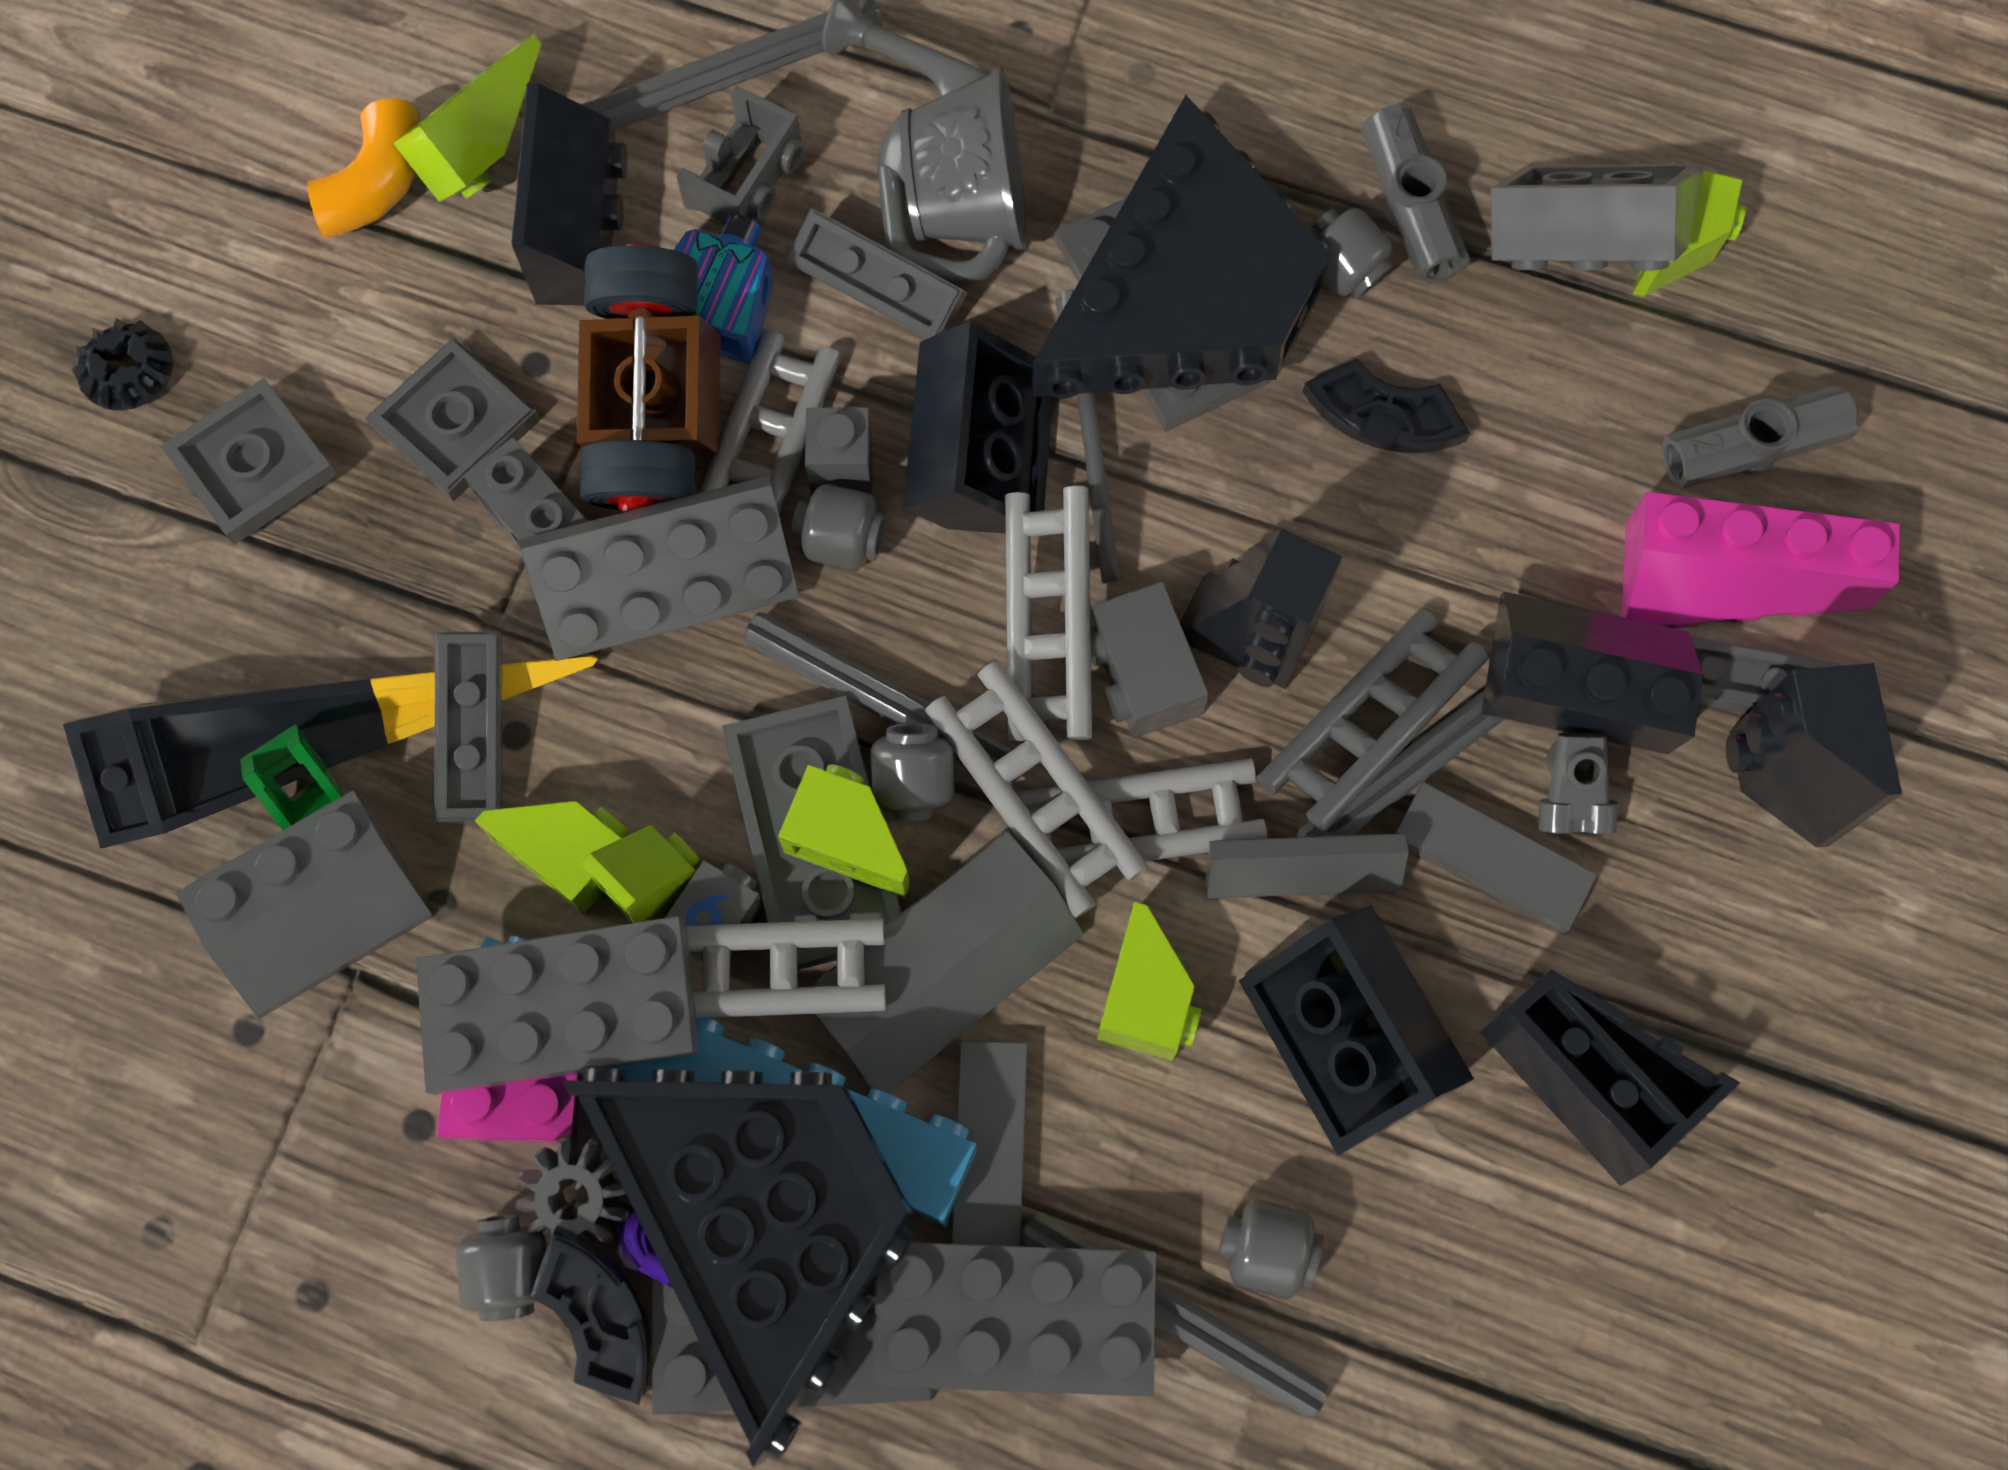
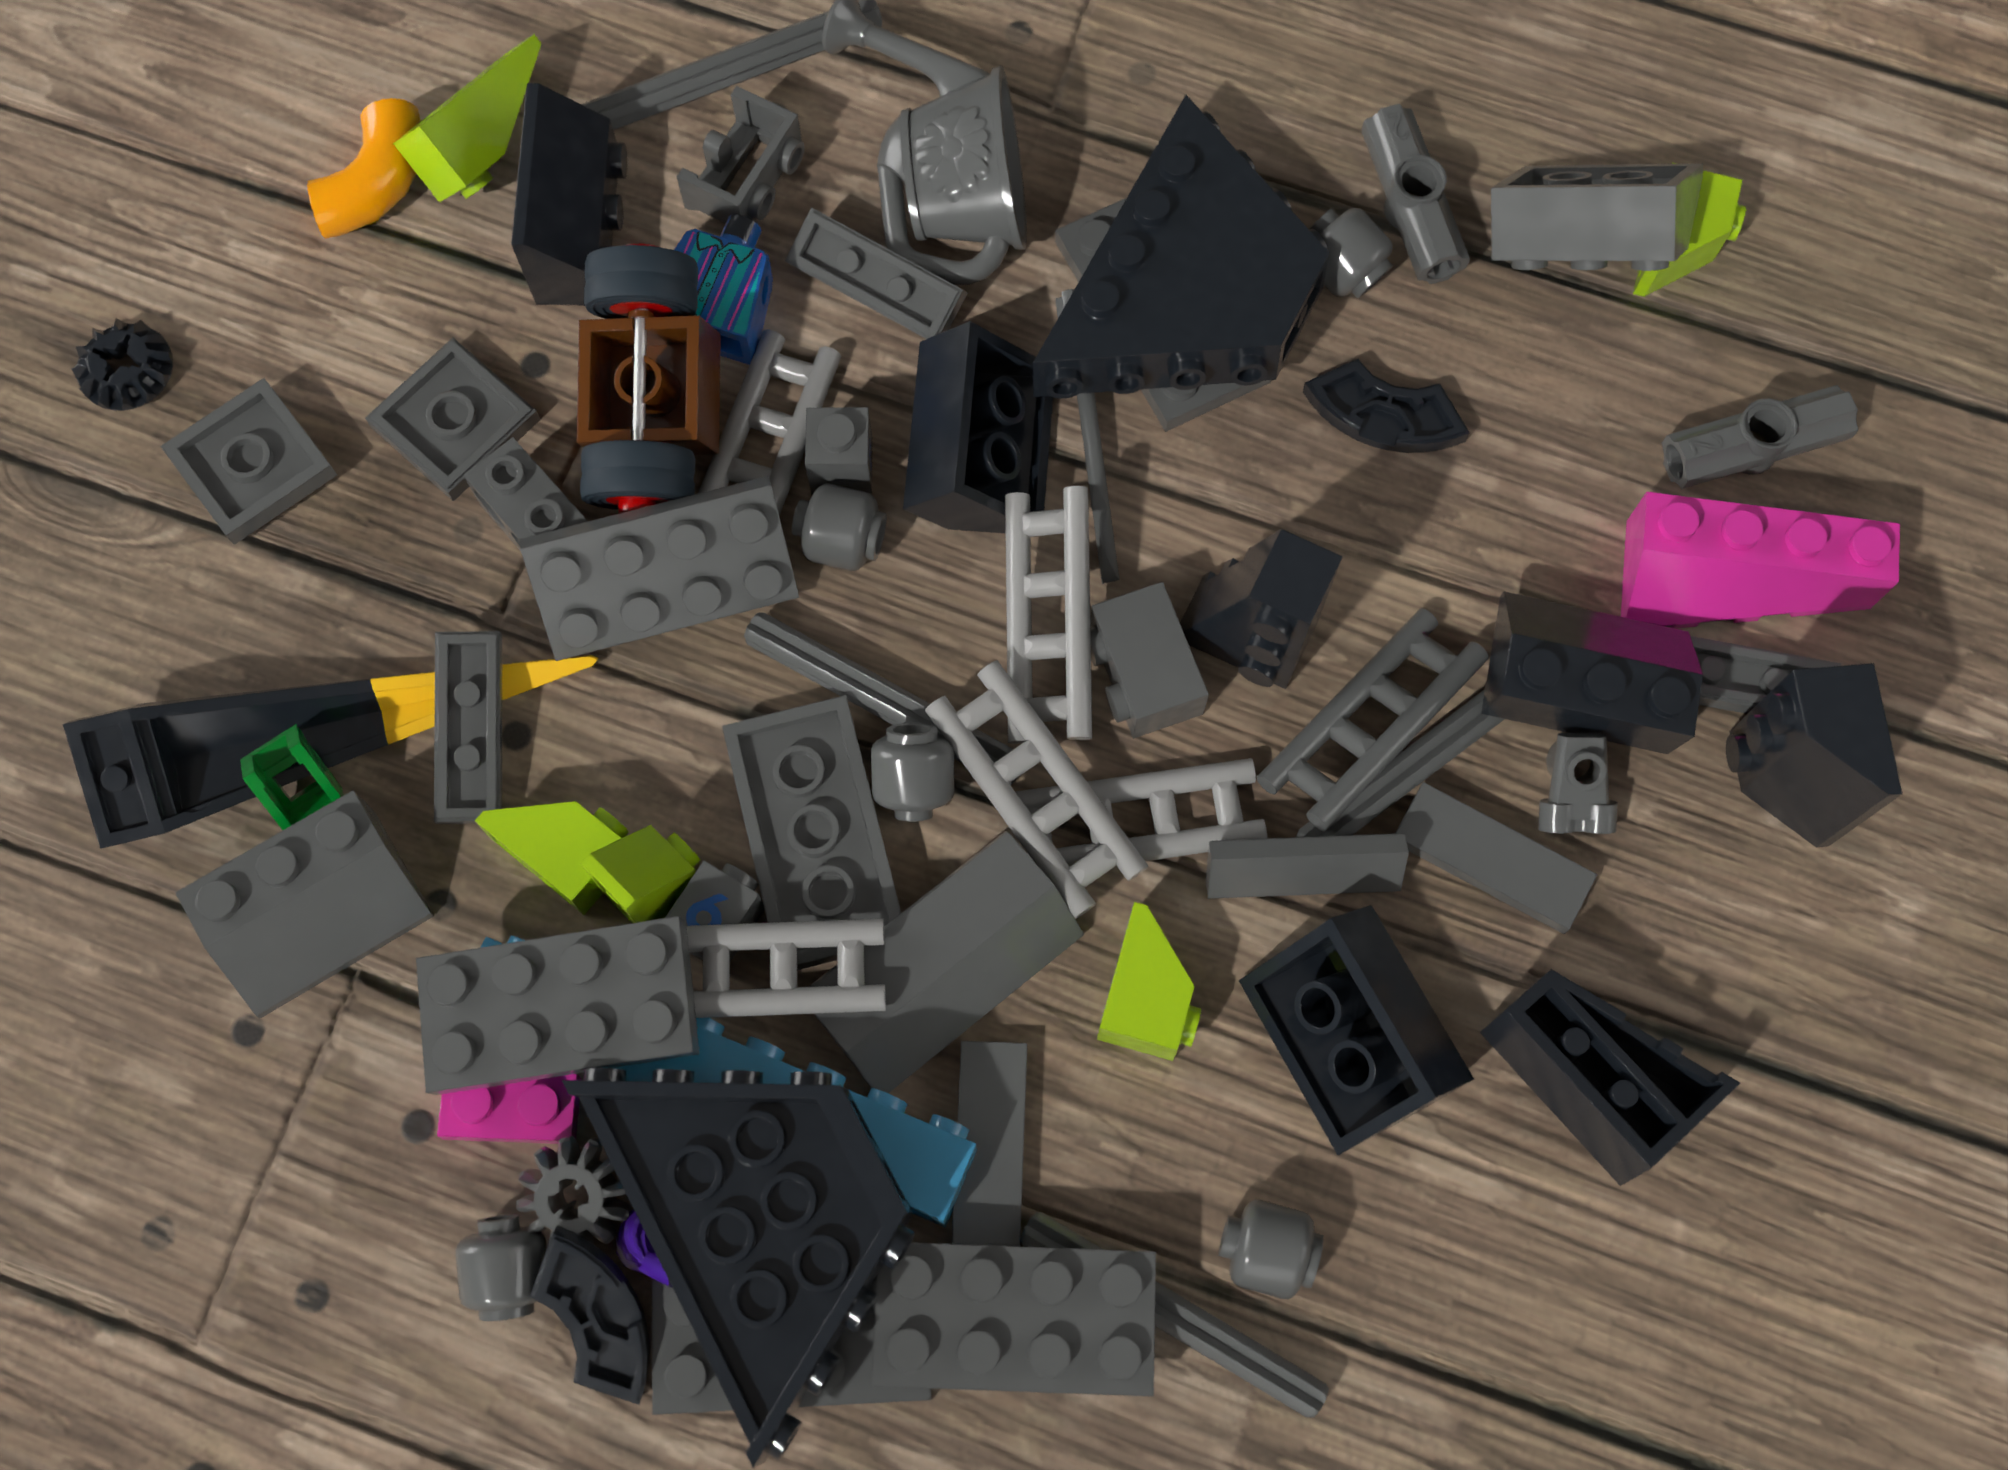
(843, 830): lime slope -> none

